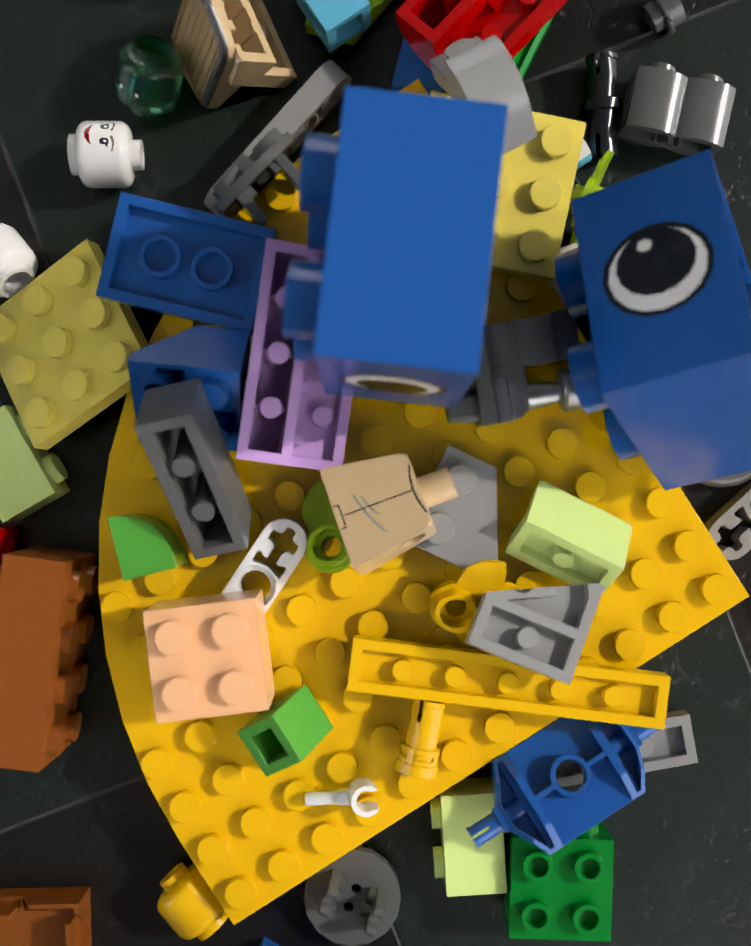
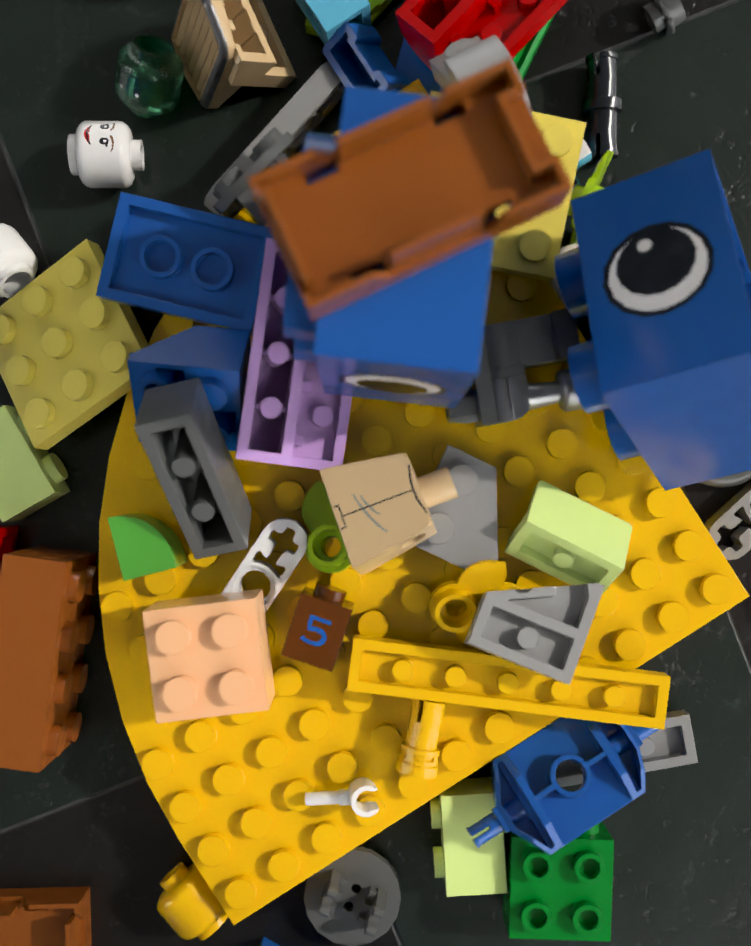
(286, 731): bright green brick -> none
(318, 626): none -> reddish brown brick
(360, 60): none -> blue piece
(410, 189): none -> dark orange piece
(676, 110): dark grey brick -> none

